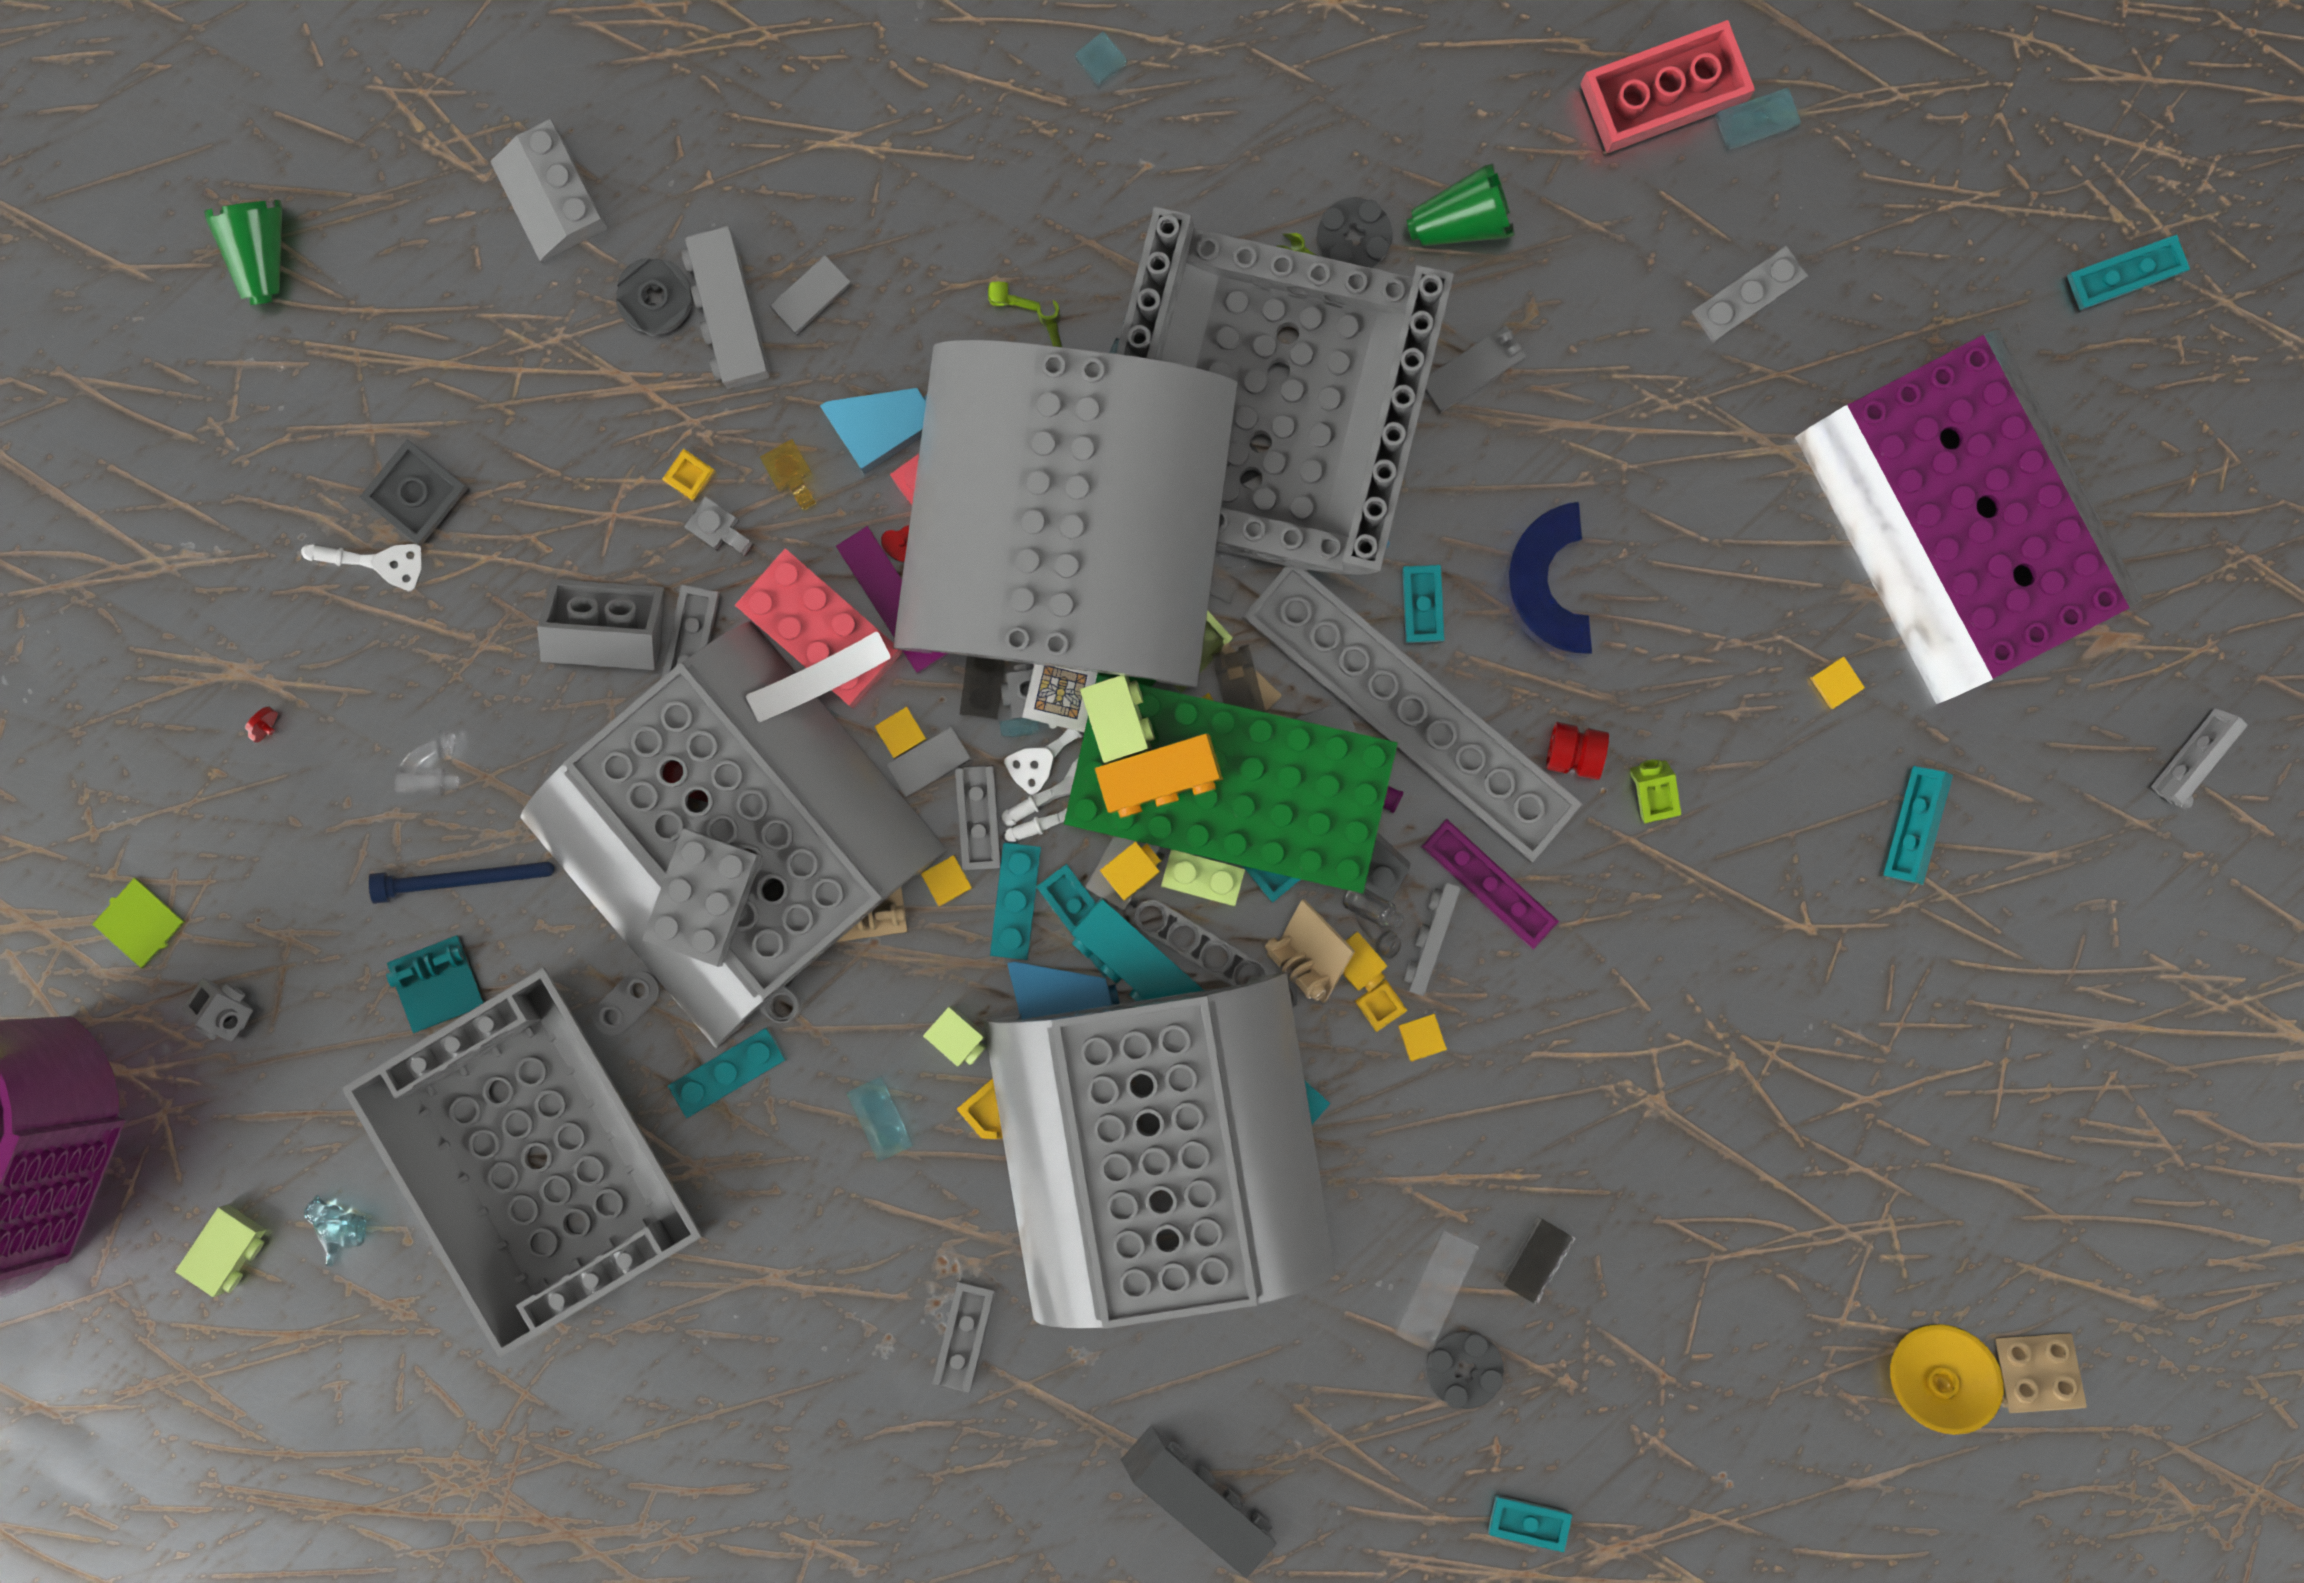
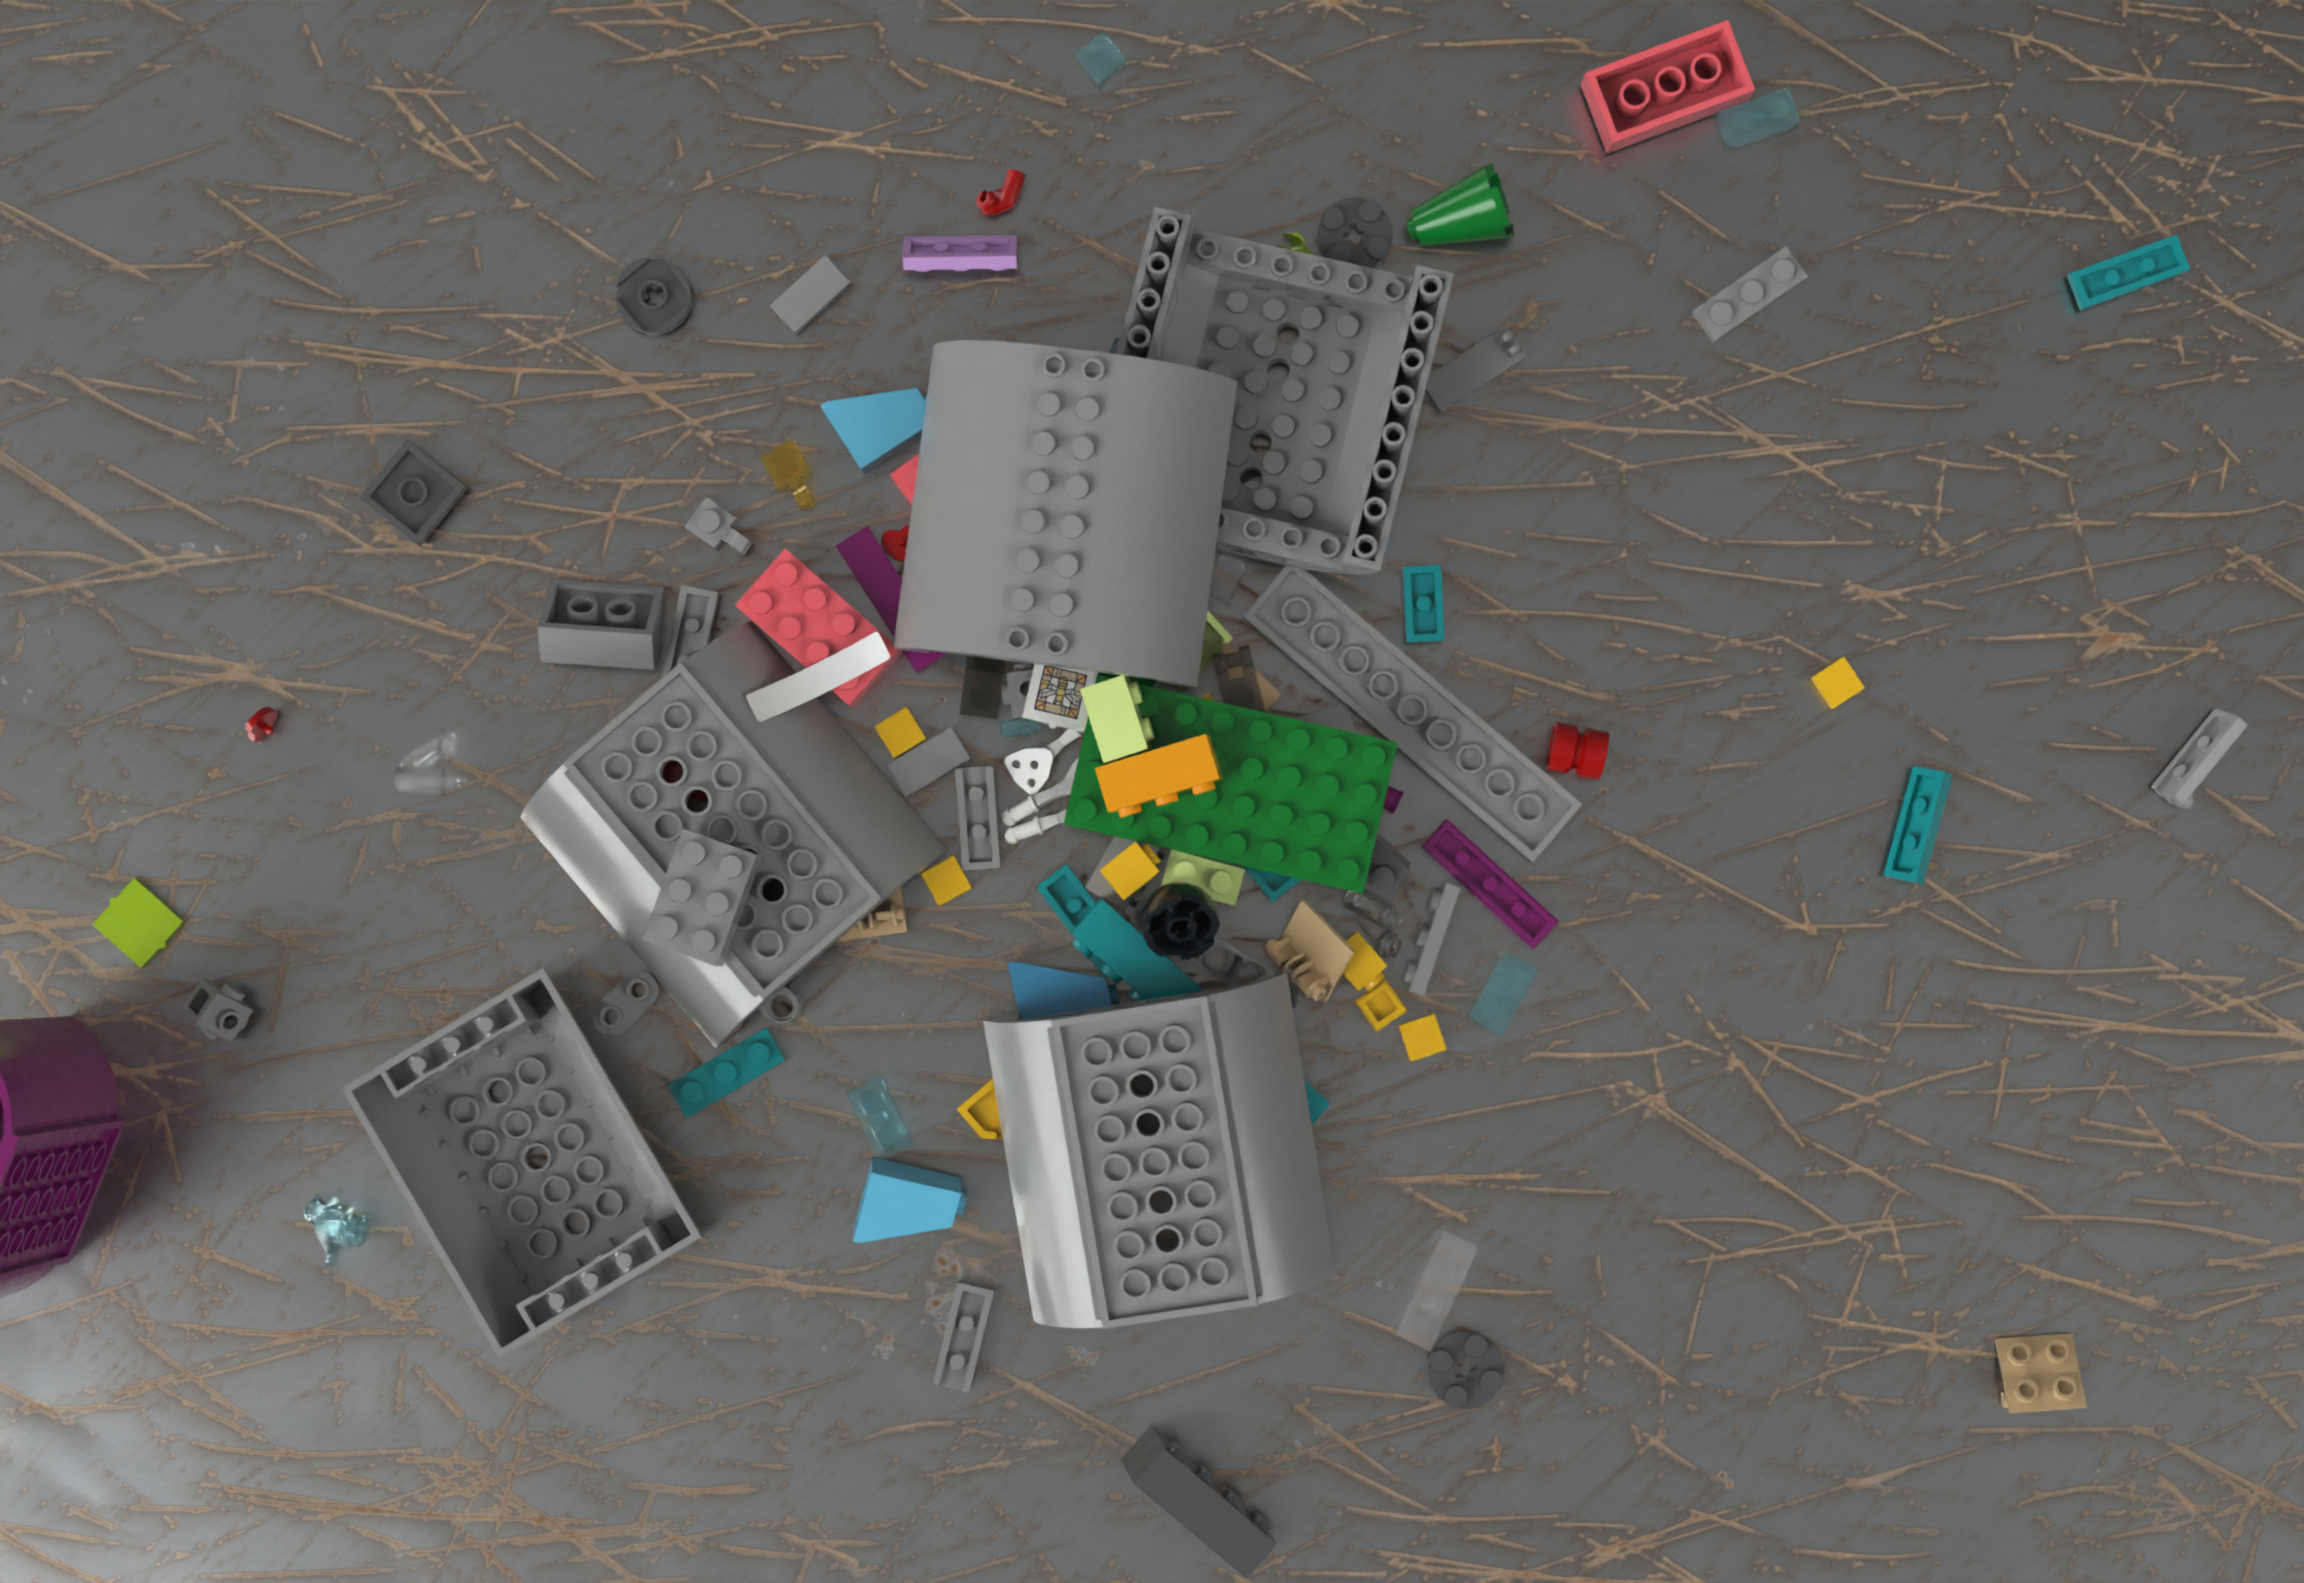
(221, 1251): yellowish green brick -> none
(250, 247): green cone -> none
(379, 562): white piece -> none
(385, 887): dark blue piece -> none
(434, 984): teal hinge -> none
(547, 190): light grey slope -> none
(688, 475): yellow tile -> none
(726, 306): light grey brick -> none
(906, 1201): none -> medium azure slope
(956, 1037): yellowish green brick -> none
(960, 252): none -> lavender plate
(999, 296): lime hand -> none
(1004, 198): none -> red arm
(1015, 901): teal plate -> none
(1051, 323): lime hand -> none
(1180, 920): none -> black cylinder
(1502, 994): none -> clear light blue plate
(1529, 591): clear blue brick -> none
(1530, 1523): teal plate -> none
(1537, 1260): clear smoke brick -> none
(1656, 790): lime bracket -> none
(1919, 528): magenta slope -> none
(1946, 1379): yellow hat -> none

